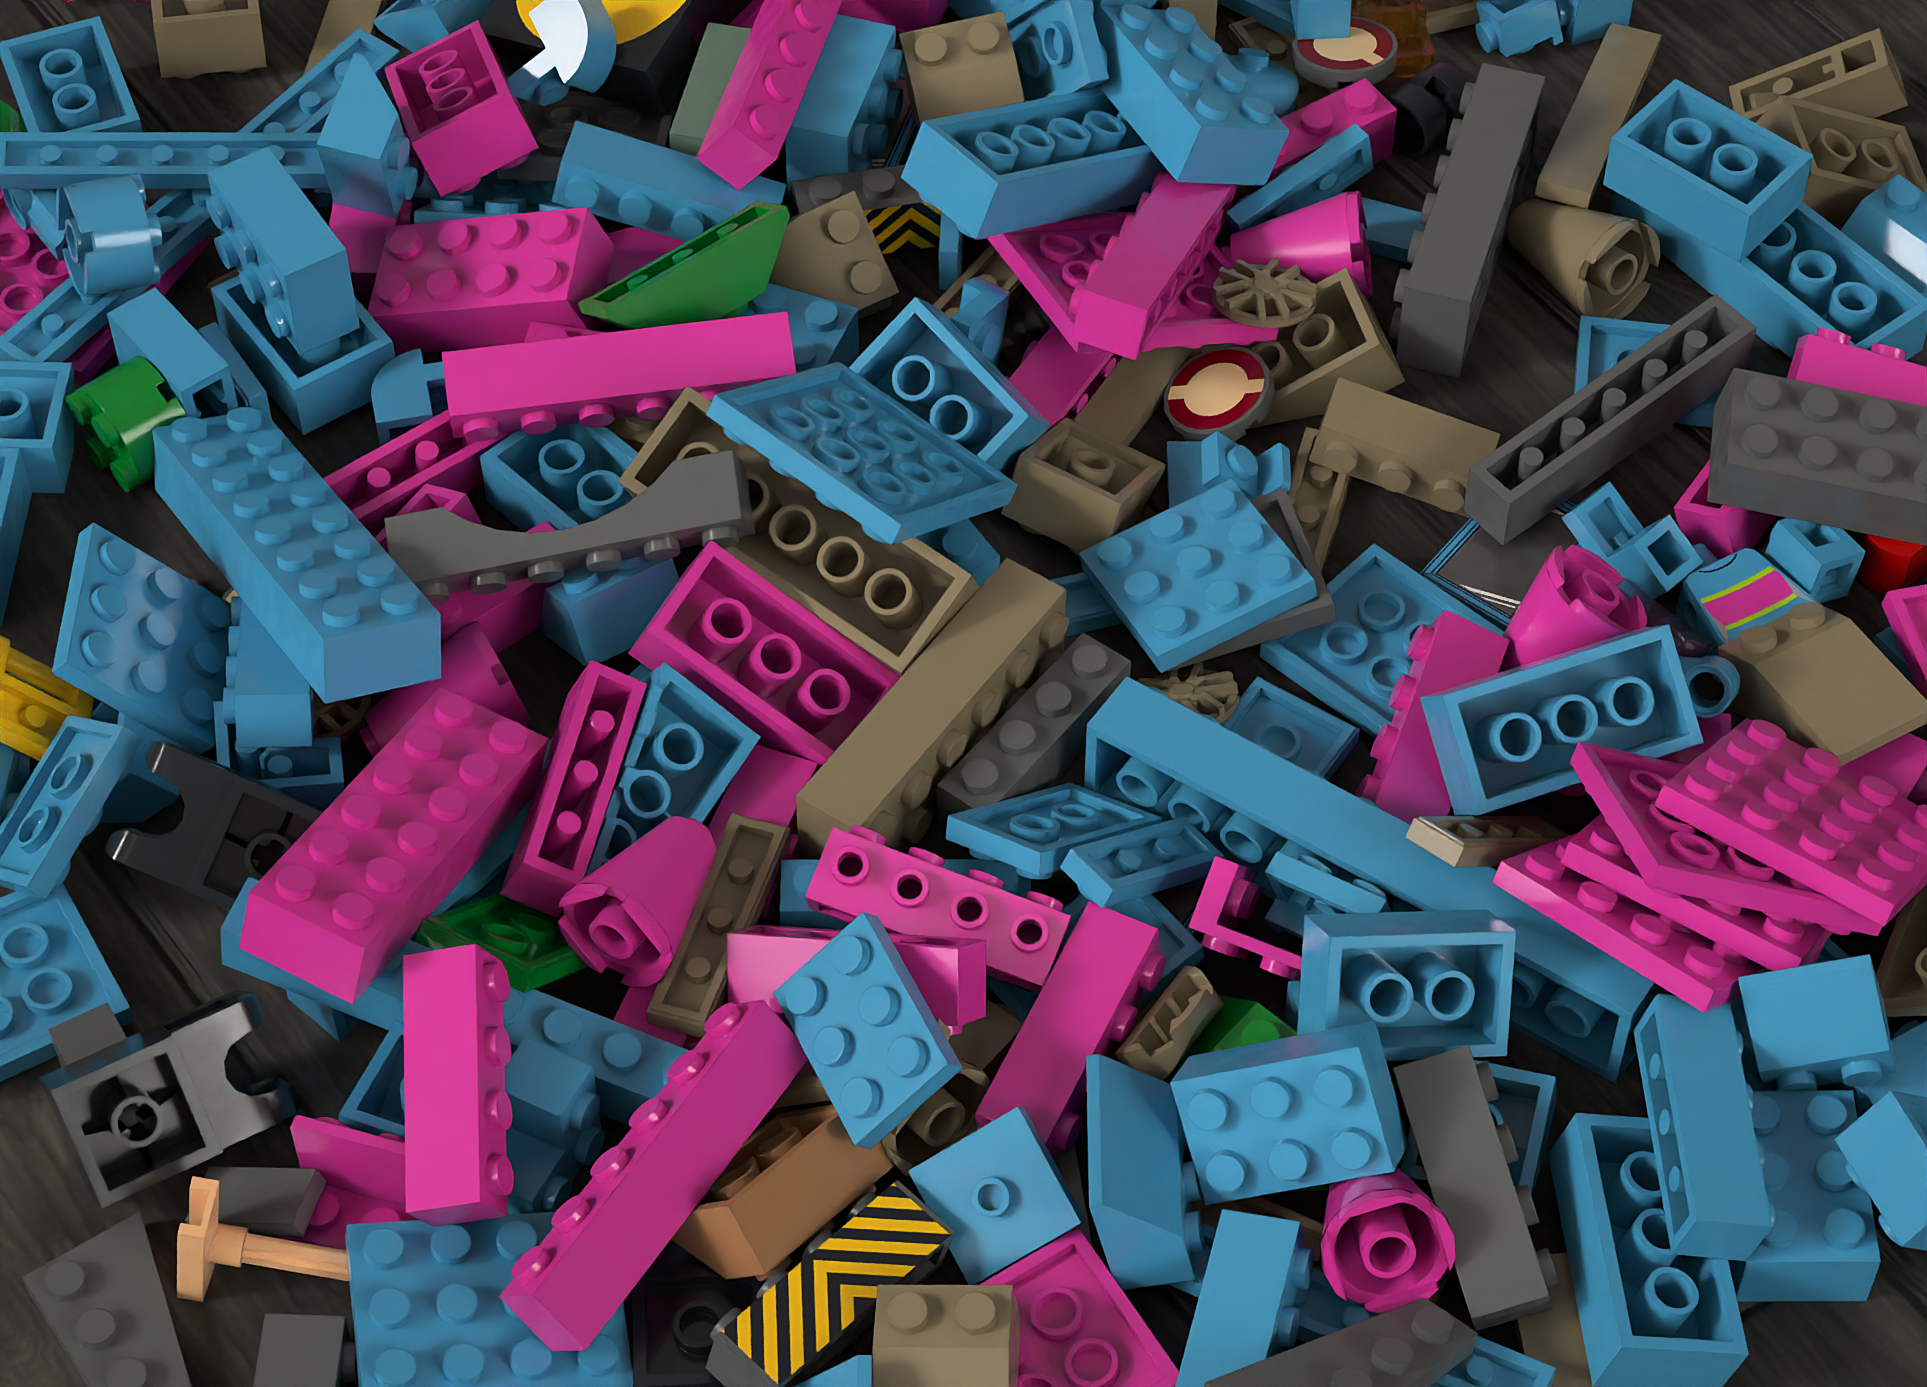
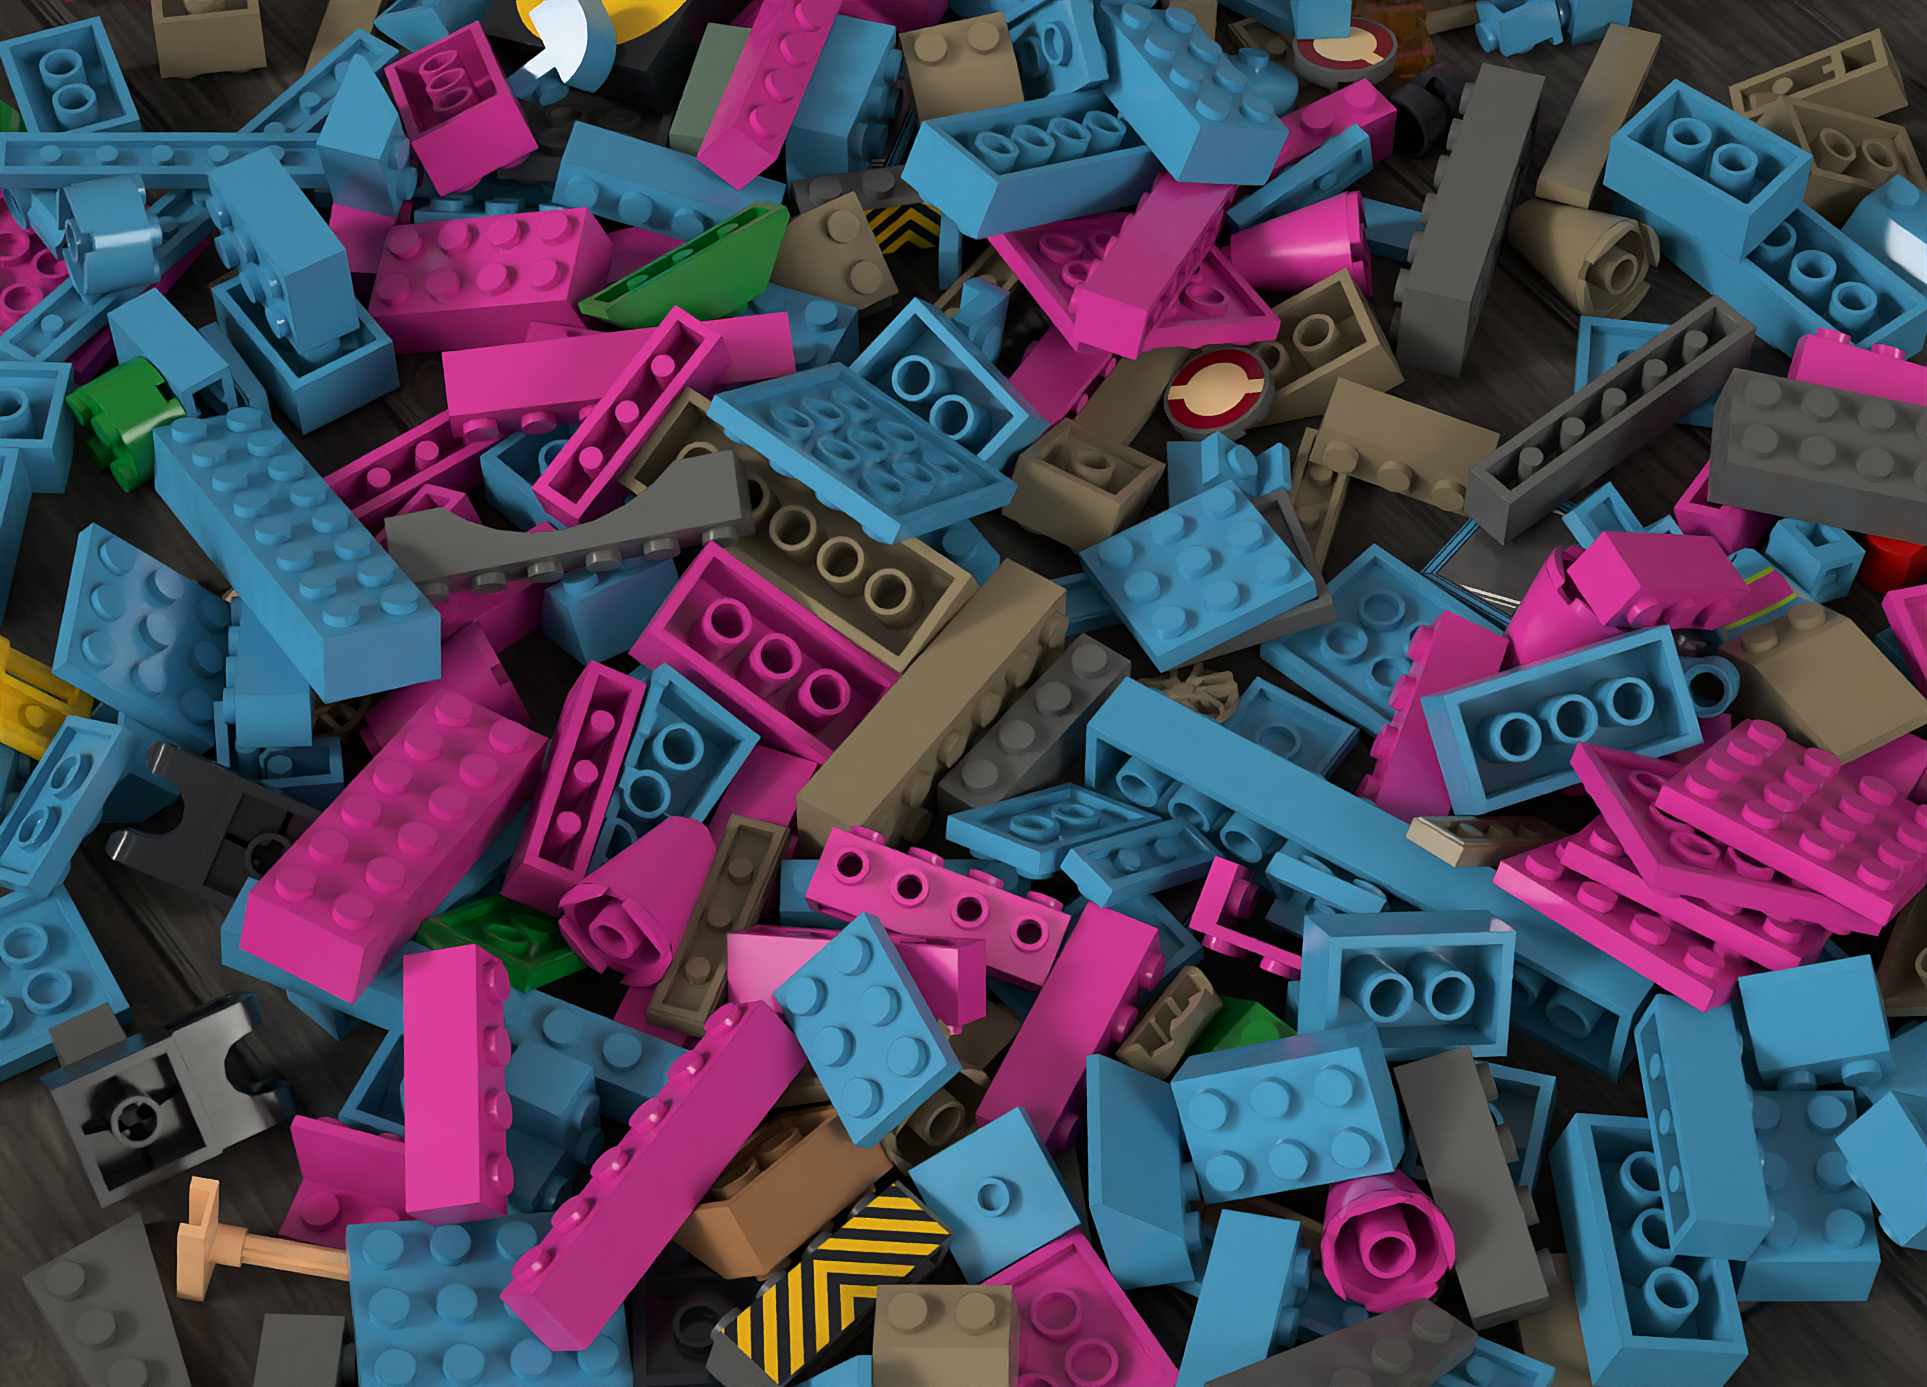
(267, 1198): dark grey tile -> none
(407, 394): dark azure brick -> none
(586, 472): none -> dark pink brick
(1264, 291): dark tan wheel -> none
(1658, 580): none -> dark pink brick

